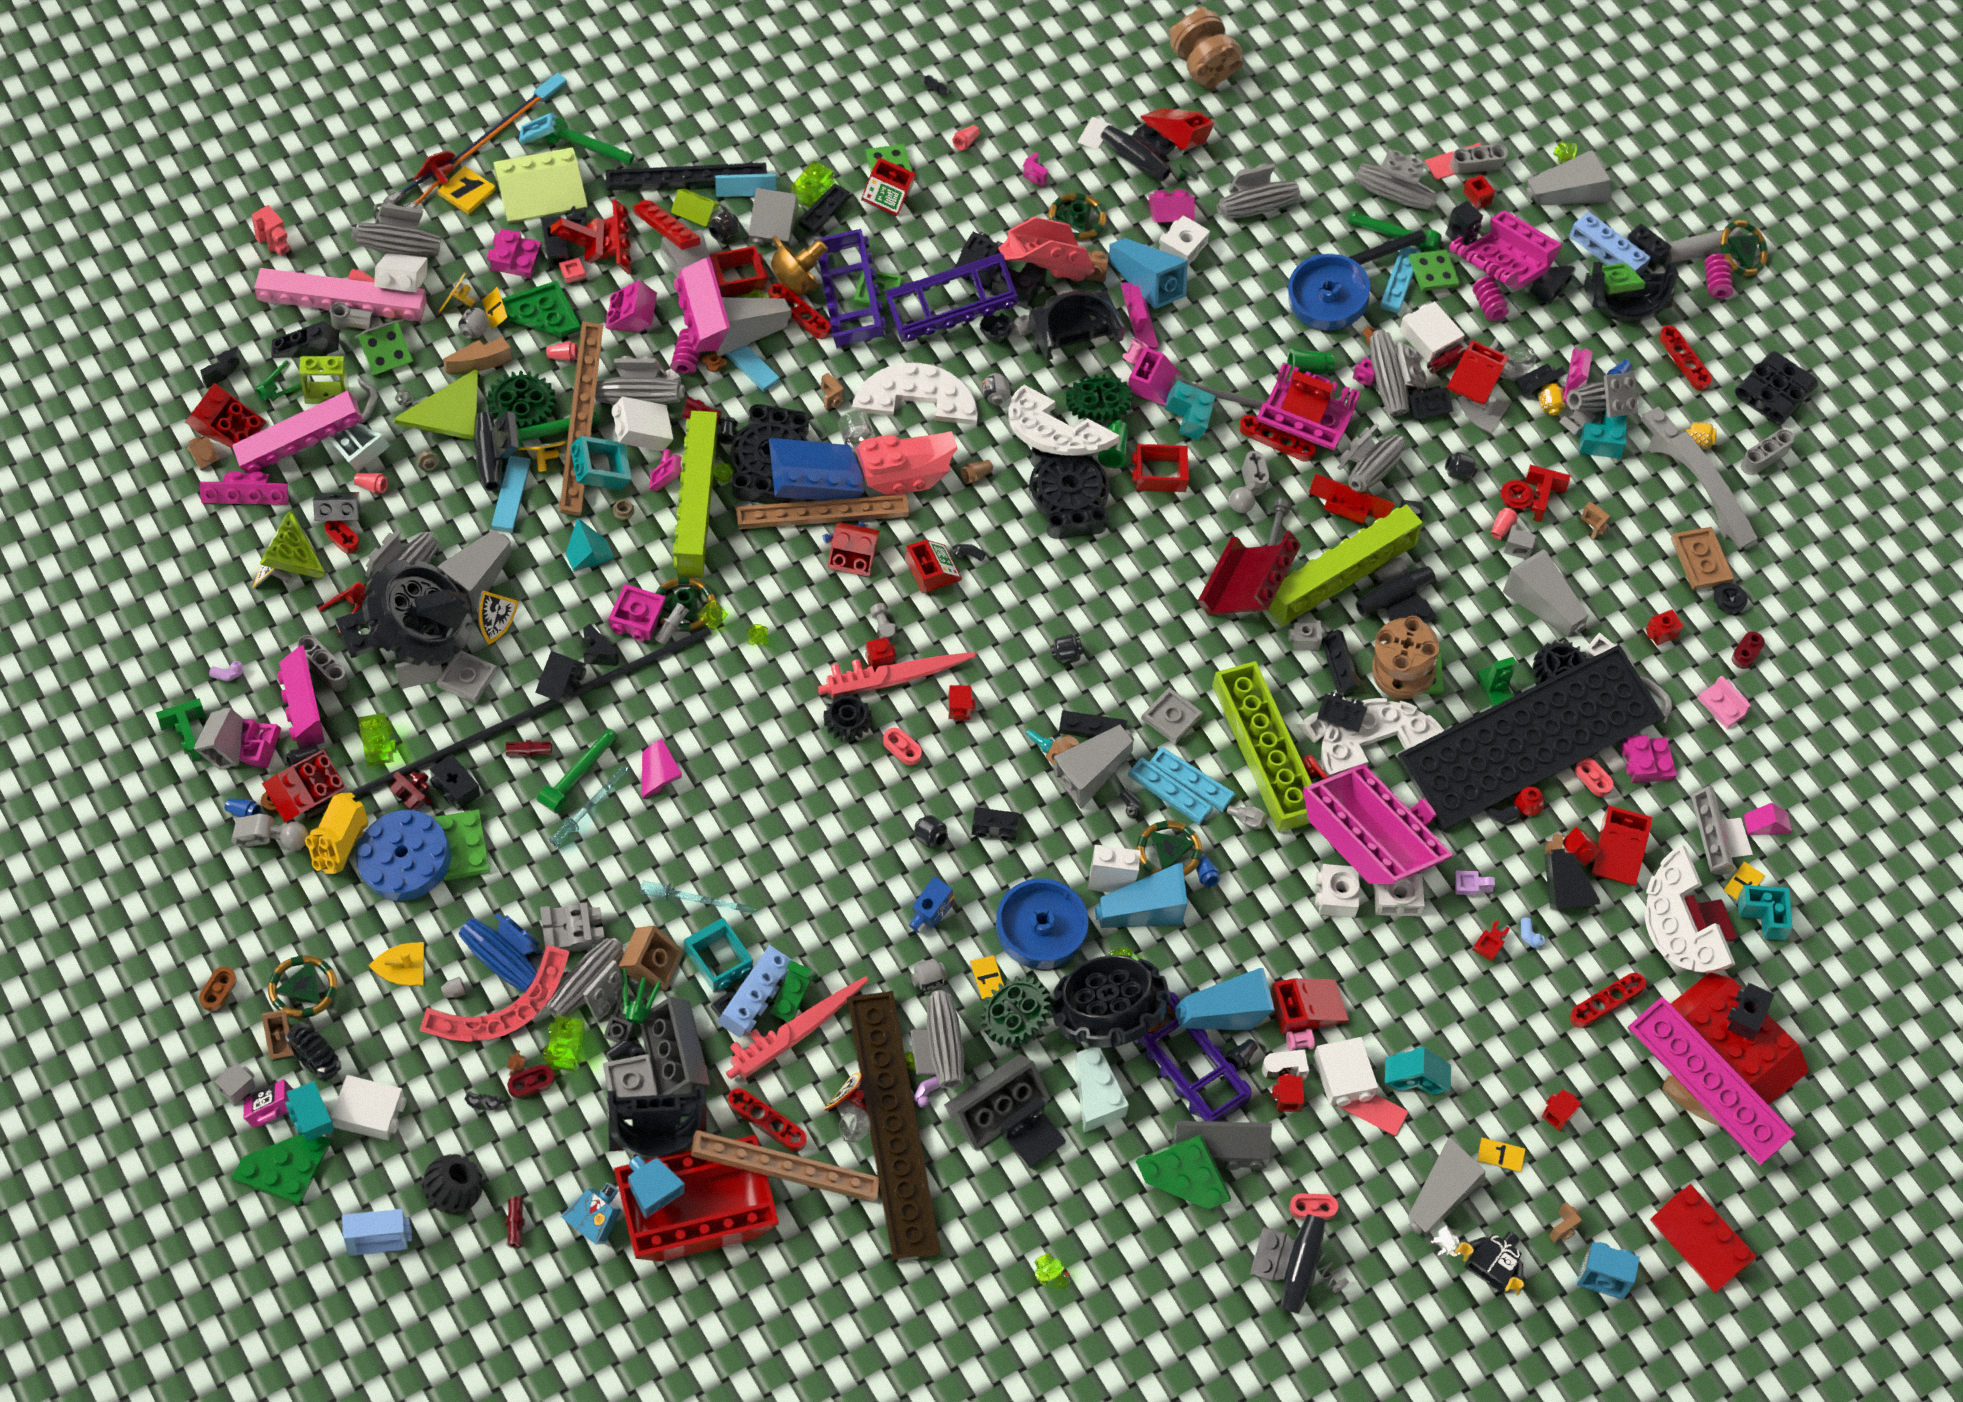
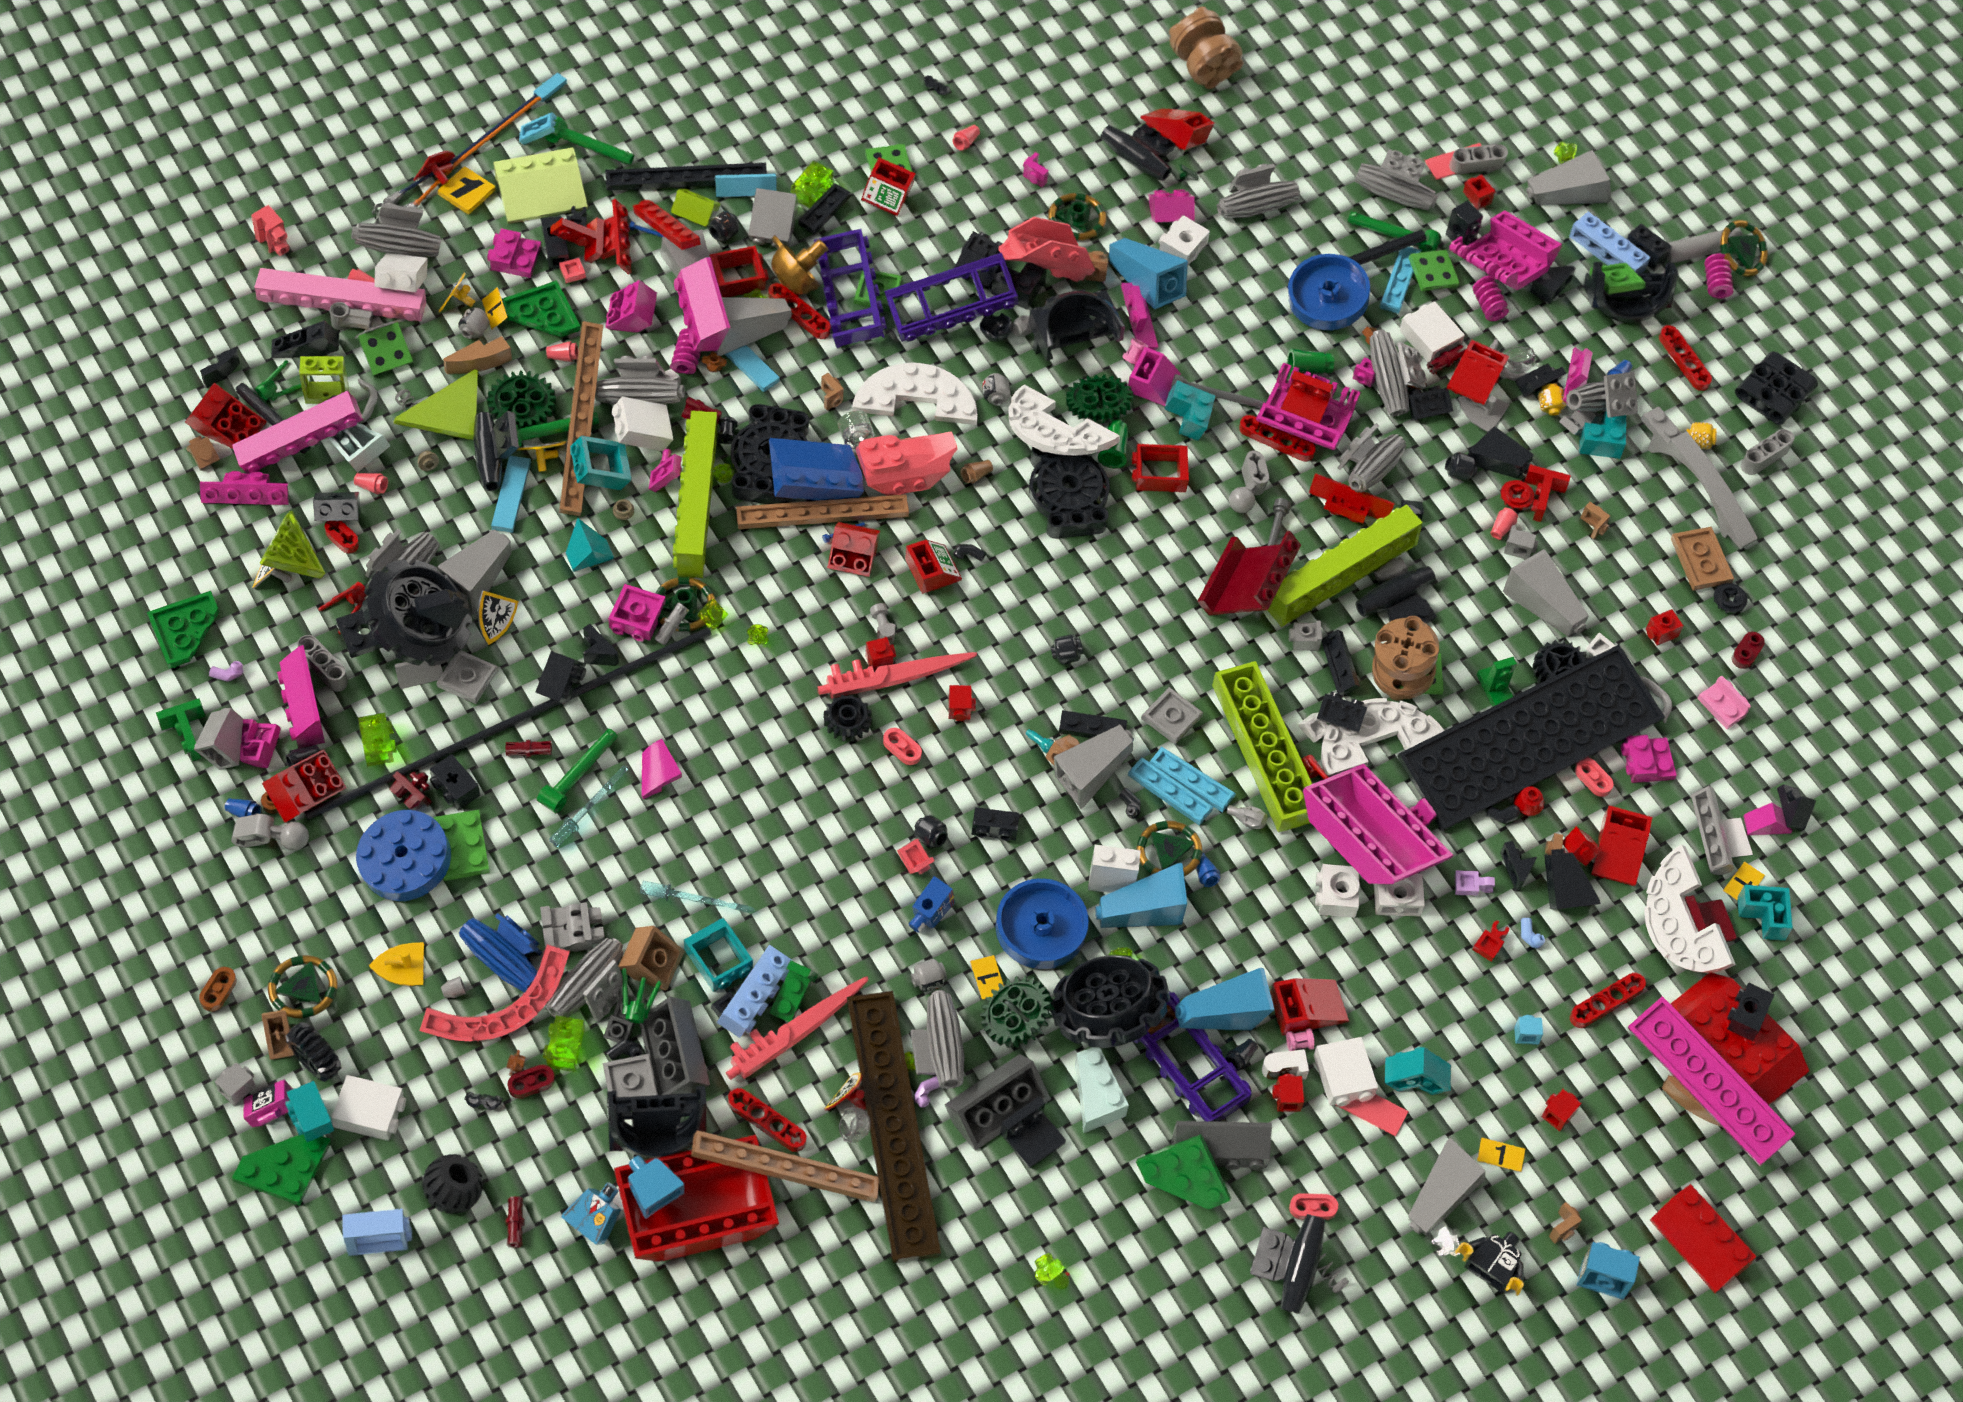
(183, 626): none -> green plate
(261, 407): none -> black axle
(337, 833): yellow brick -> none
(633, 226): none -> blue piece
(915, 857): none -> coral bracket
(1092, 134): white sticker -> none
(1501, 454): none -> black slope
(1517, 868): none -> black slope
(1528, 1030): none -> medium azure plate
(1795, 807): none -> black slope

